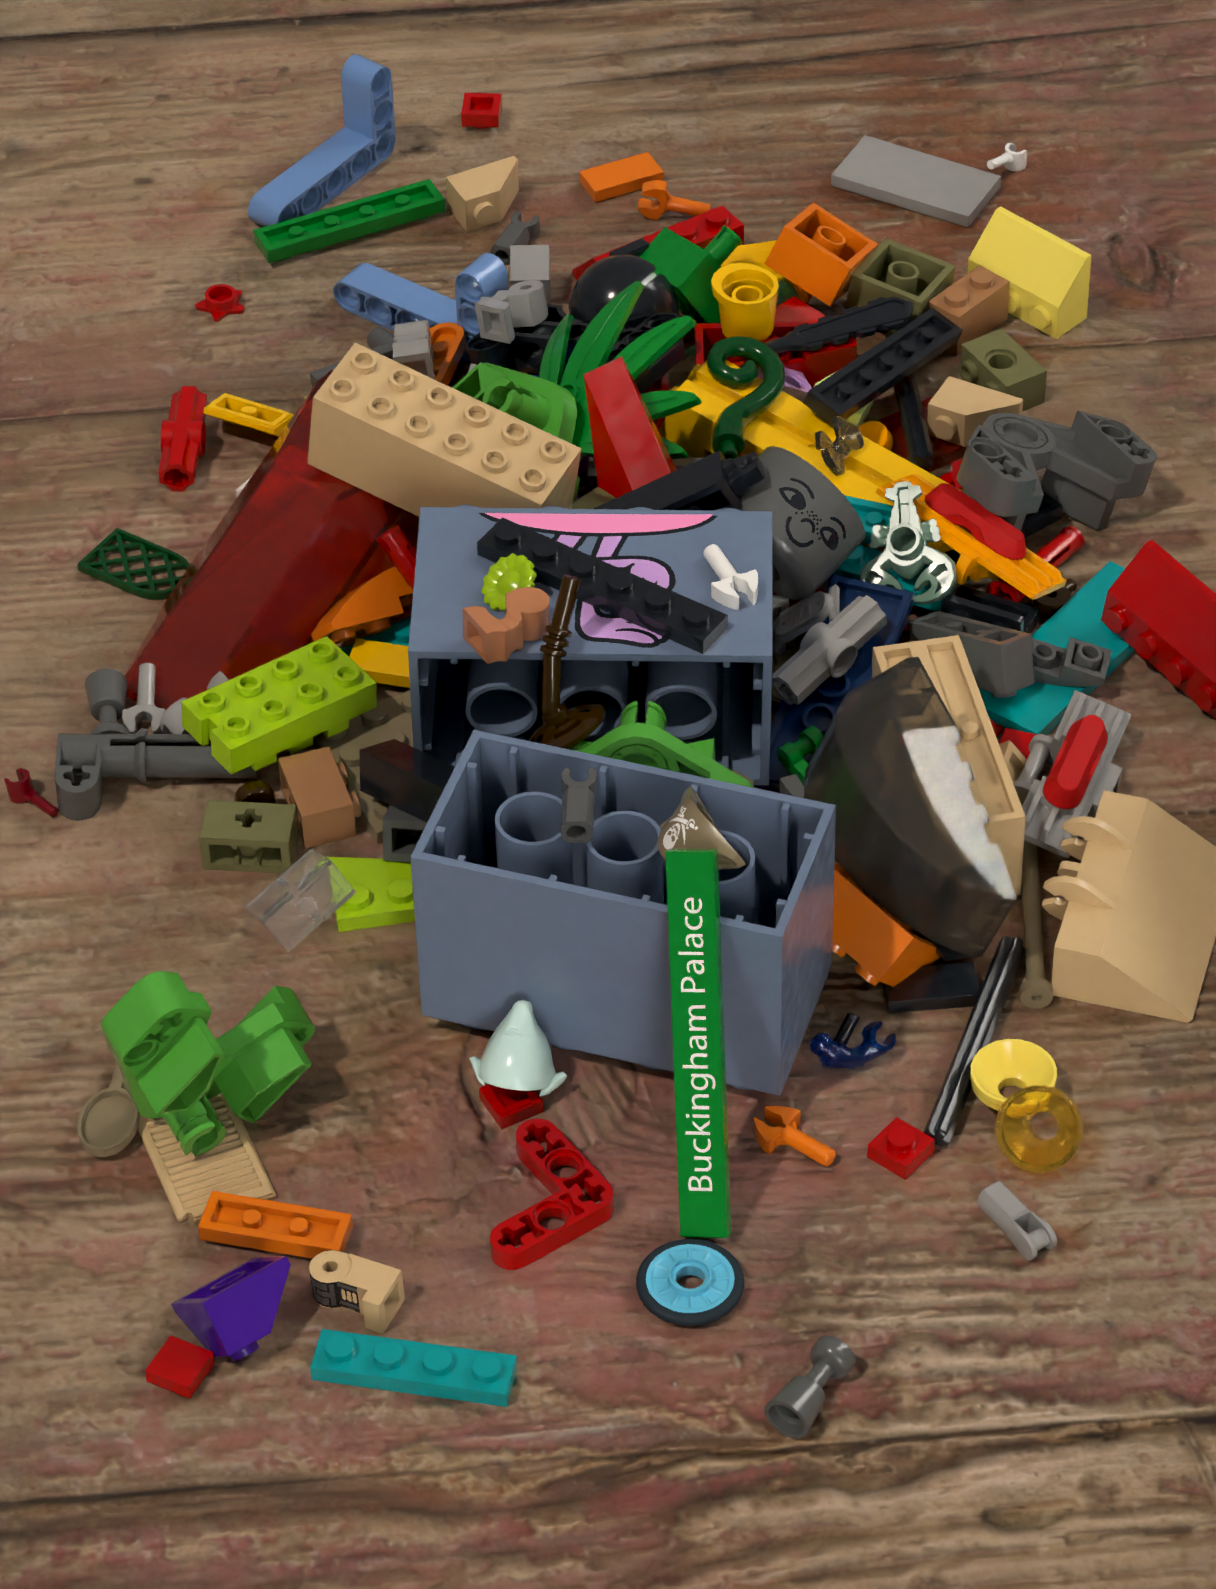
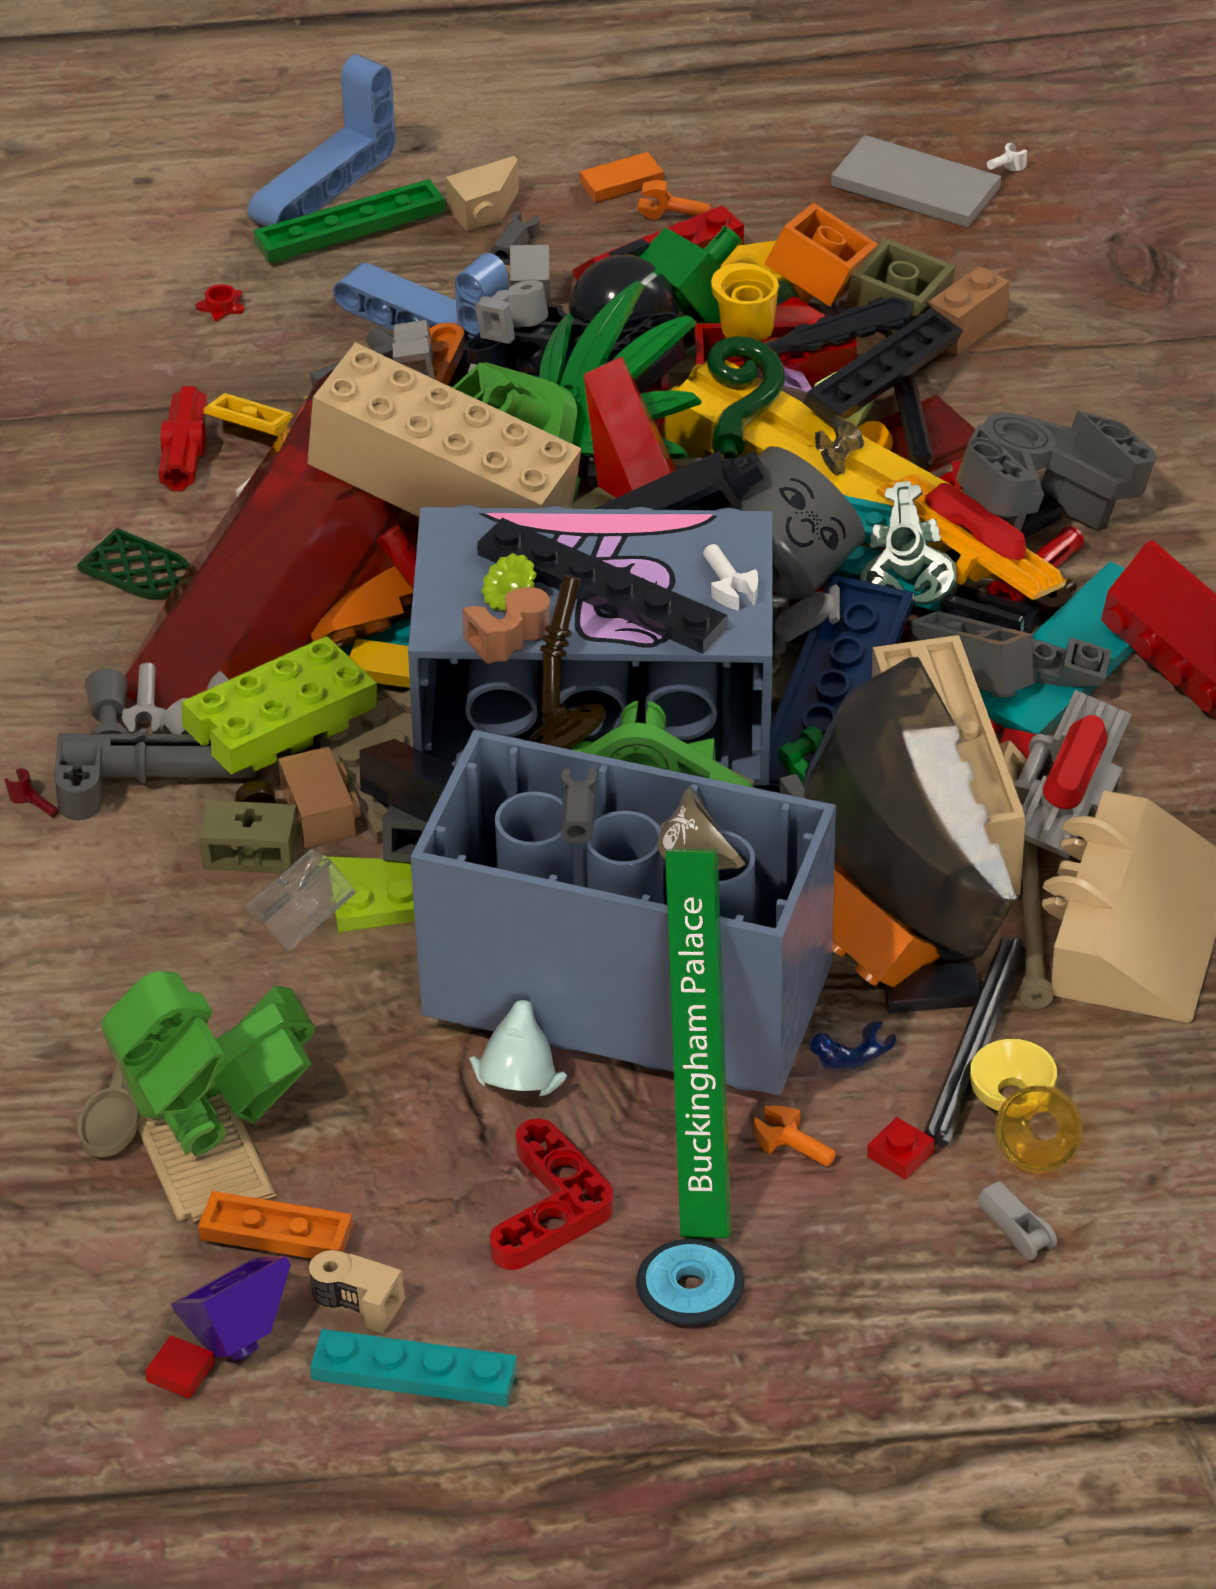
(481, 110): red plate -> none
(509, 1105): red tile -> none
(801, 1399): dark grey piece -> none
(828, 650): light grey piece -> none
(847, 1028): black leg -> none
(963, 406): tan slope -> none
(1003, 366): olive brick -> none
(1044, 272): light yellow slope -> none

